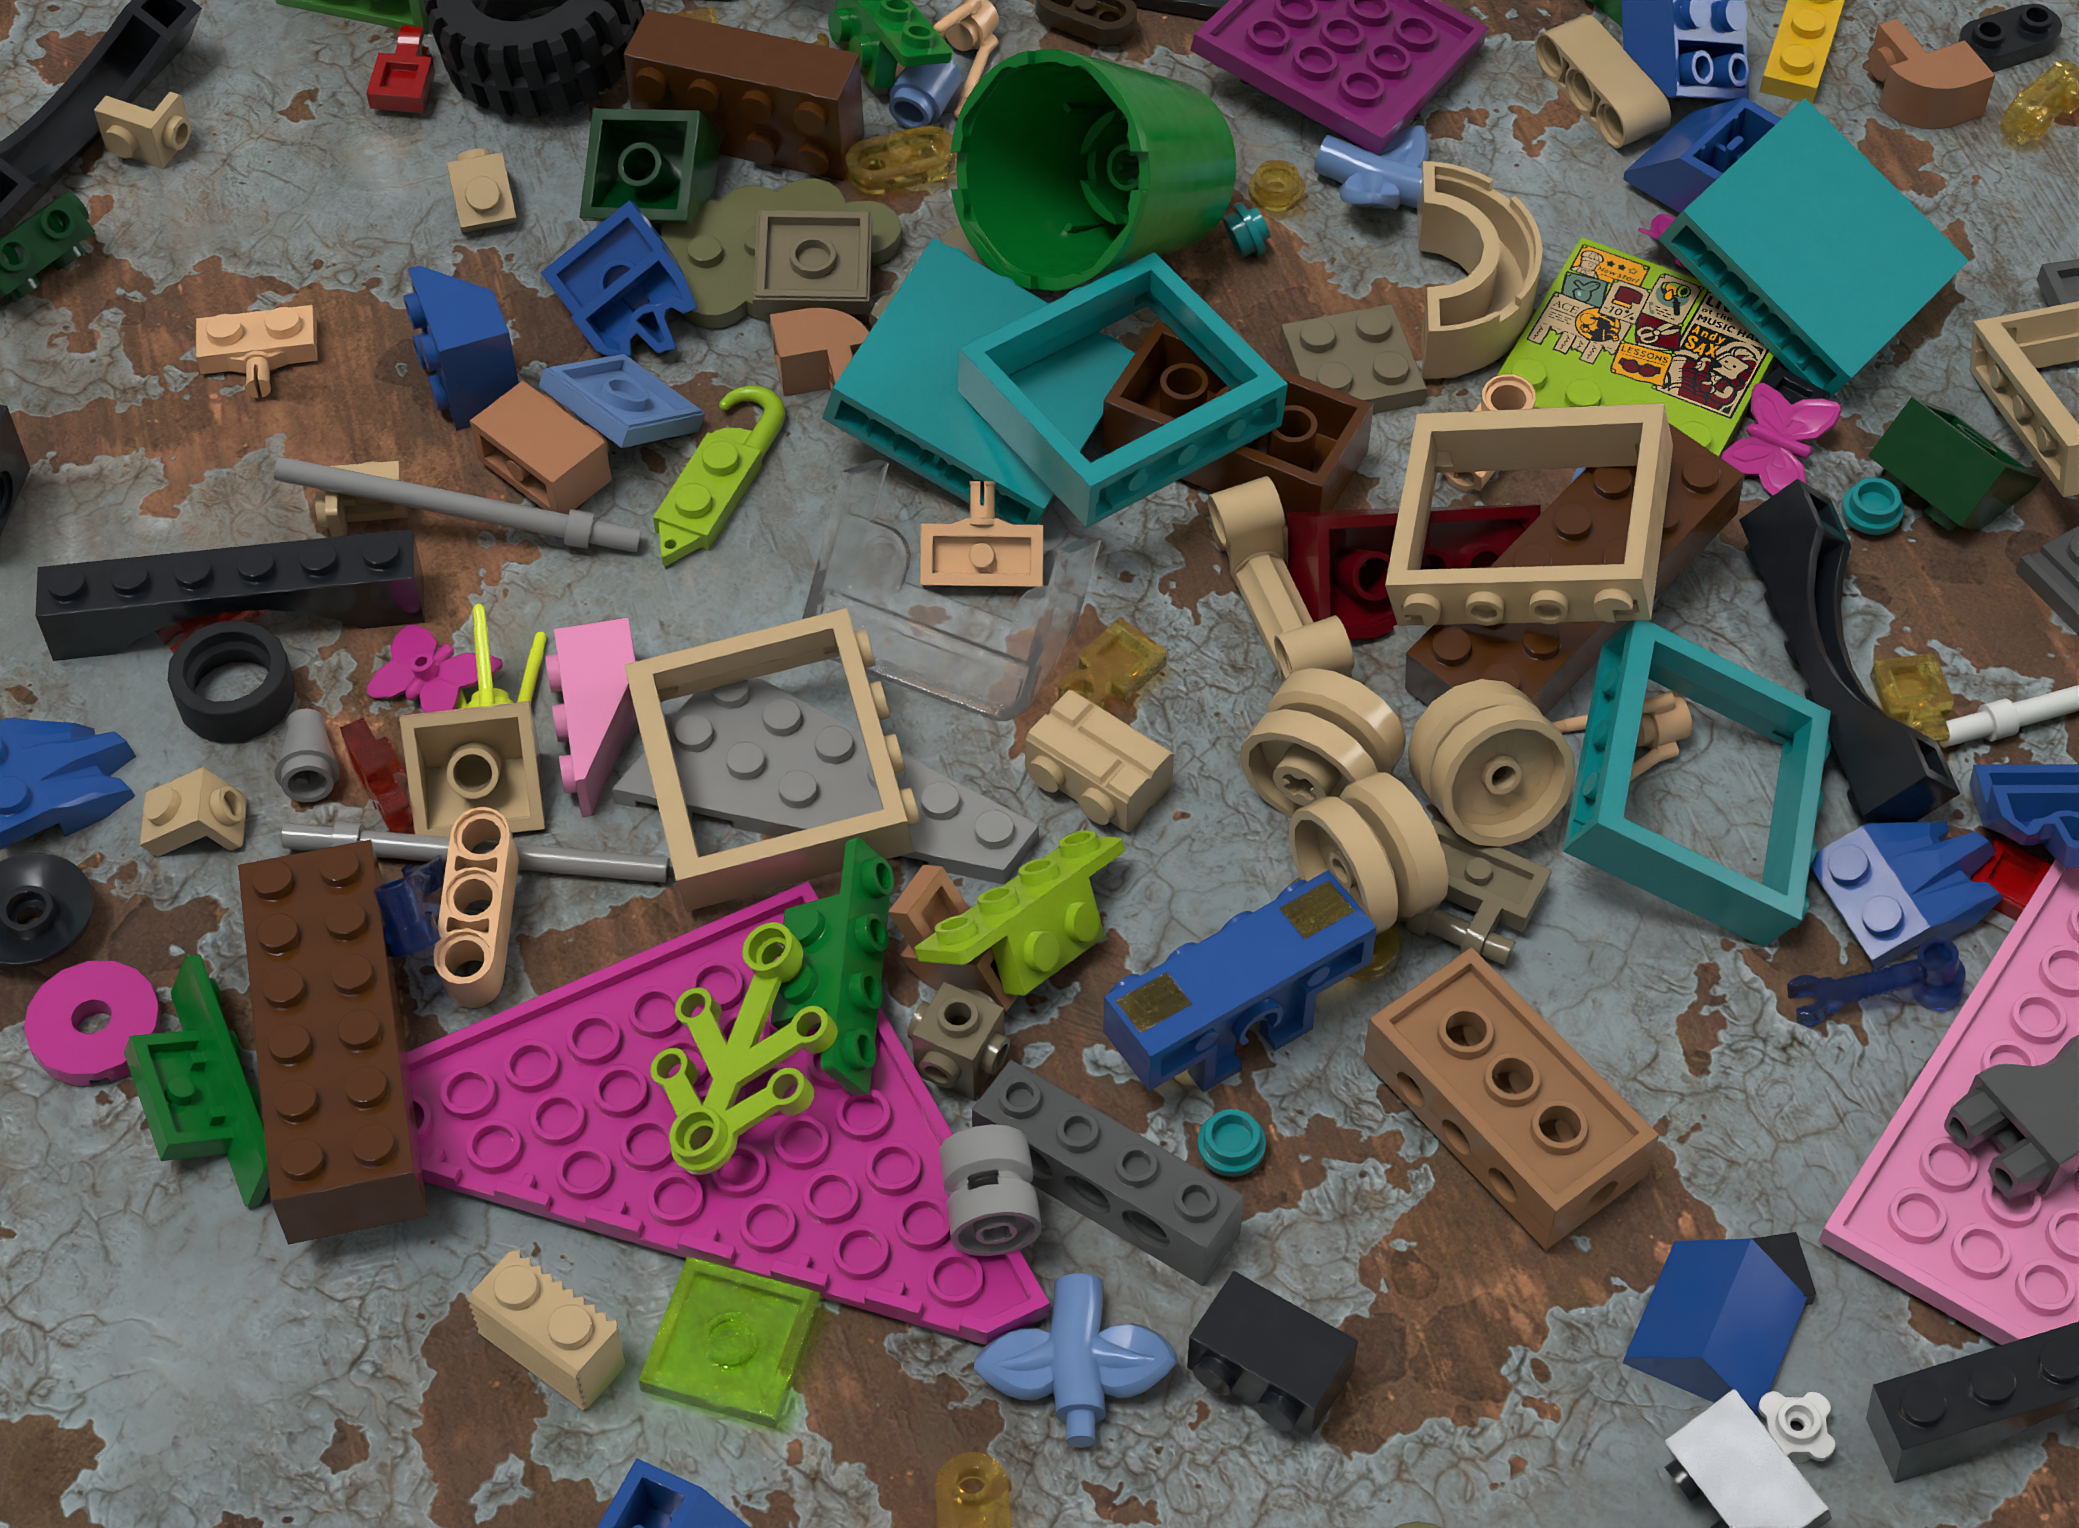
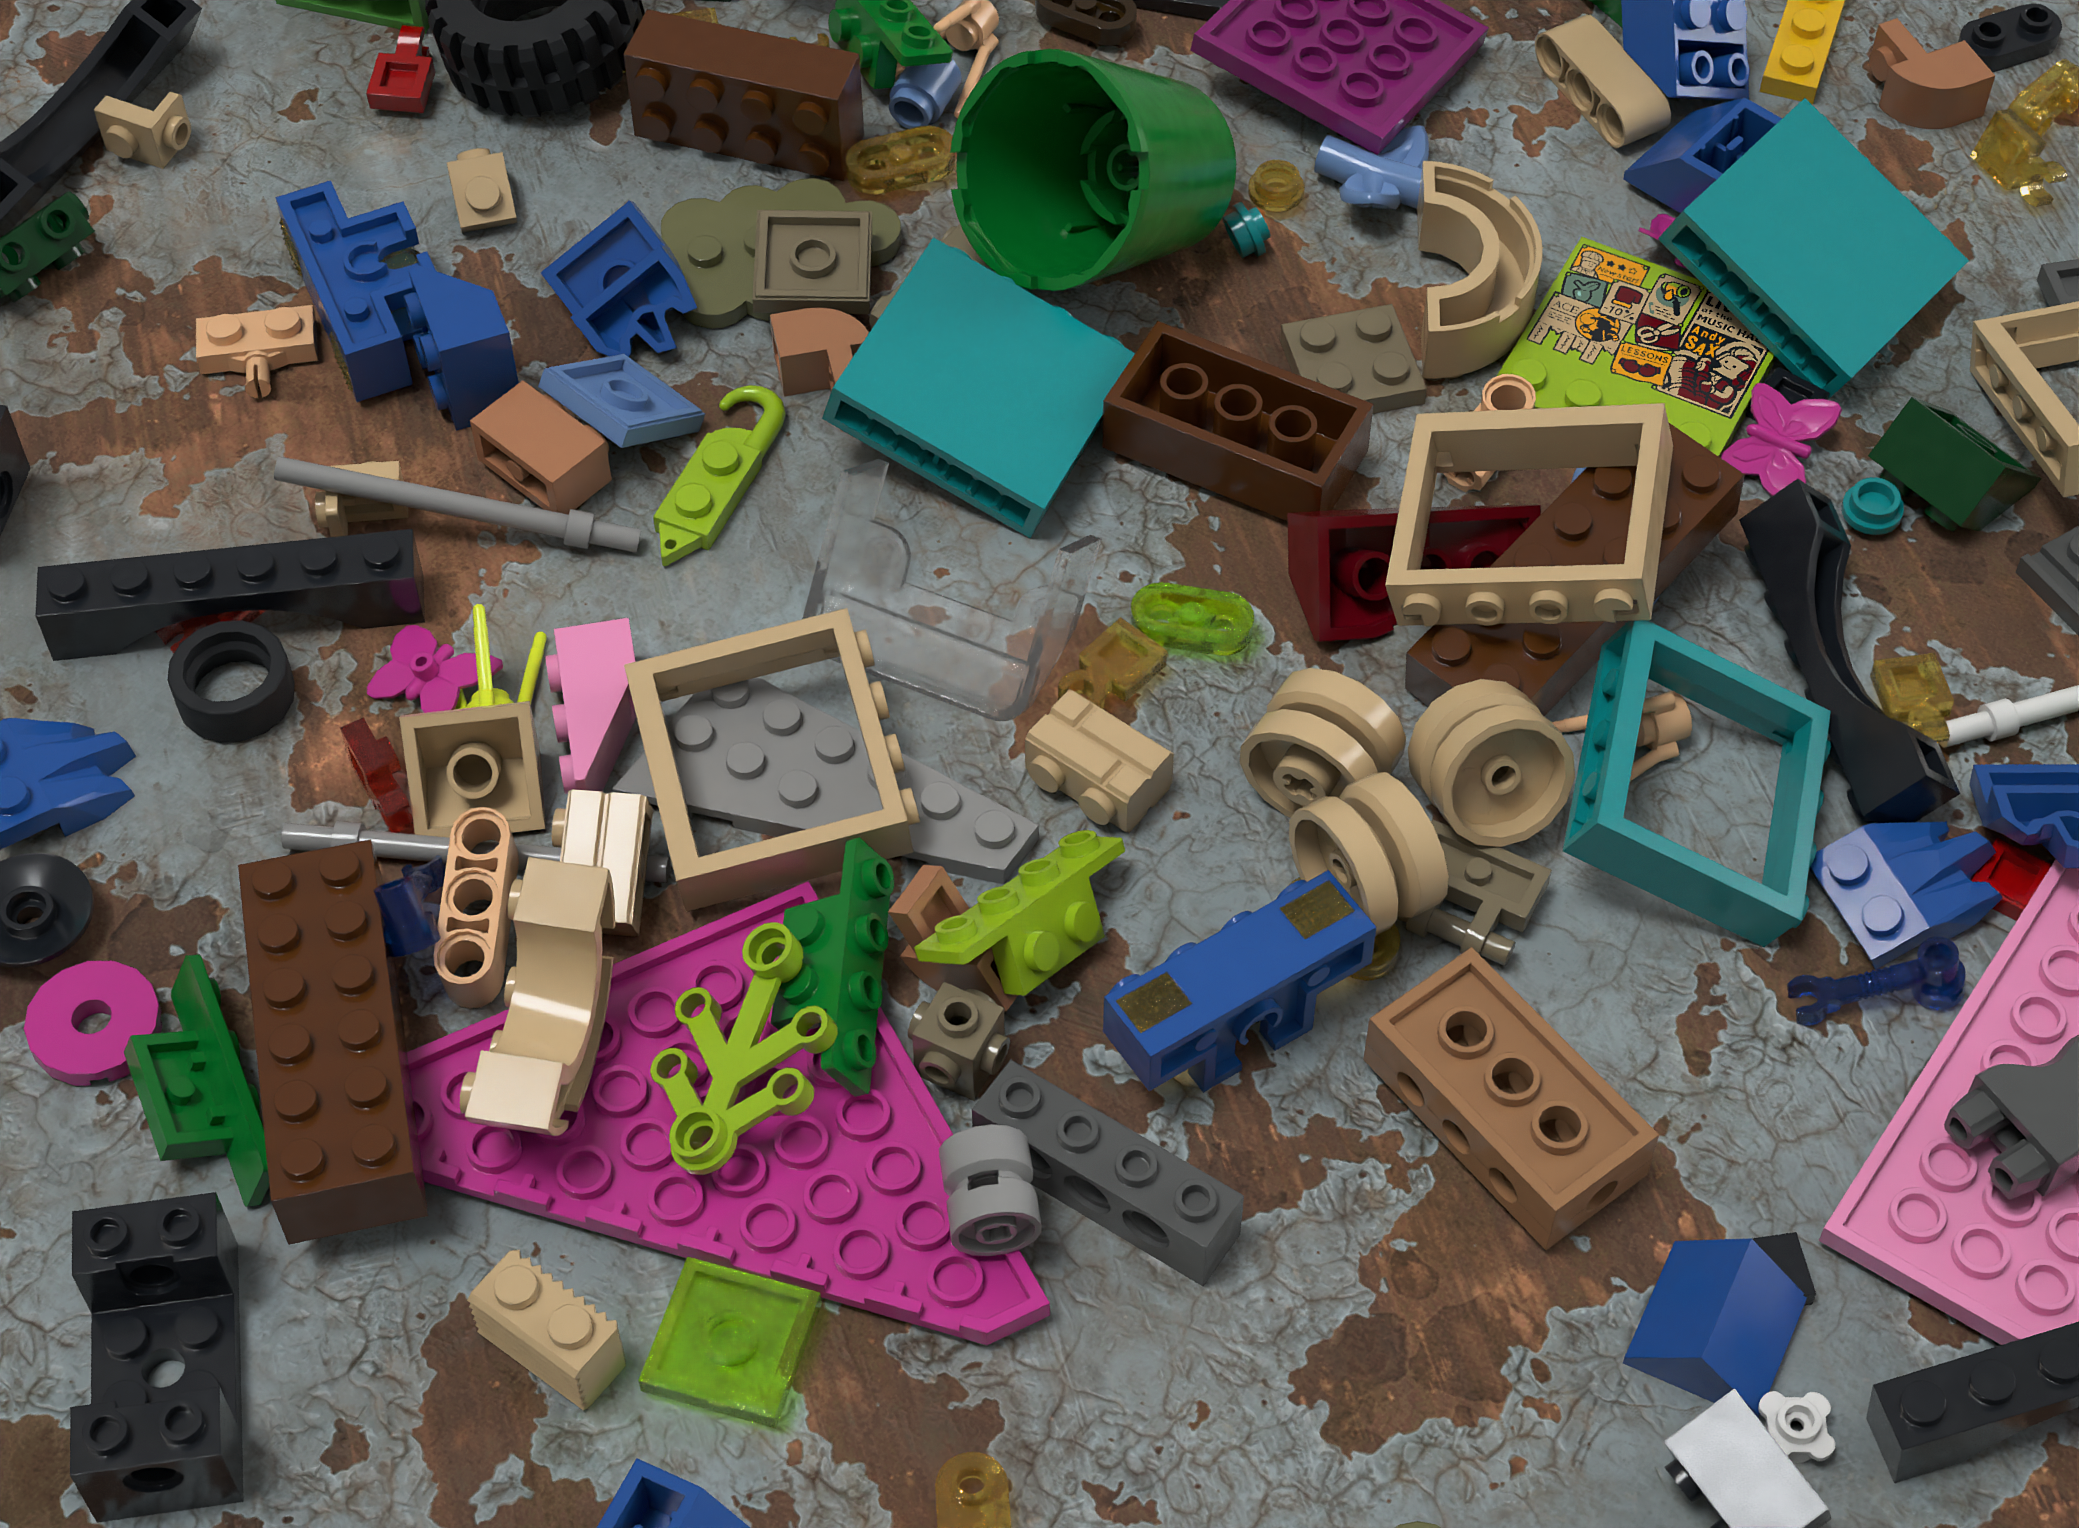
(158, 1292): none -> black plate
(190, 809): tan bracket -> none
(306, 758): light grey cone -> none
(356, 282): none -> blue piece
(554, 1000): none -> tan brick
(609, 834): none -> brick
(652, 158): dark green slope -> none
(981, 548): light nougat plate -> none
(1076, 1359): medium blue plant -> none
(1161, 456): teal window -> none
(1193, 618): none -> clear neon green plate
(1231, 1143): teal plate -> none
(1249, 528): tan piece -> none
(1271, 1355): black brick -> none
(2011, 155): none -> clear yellow plate

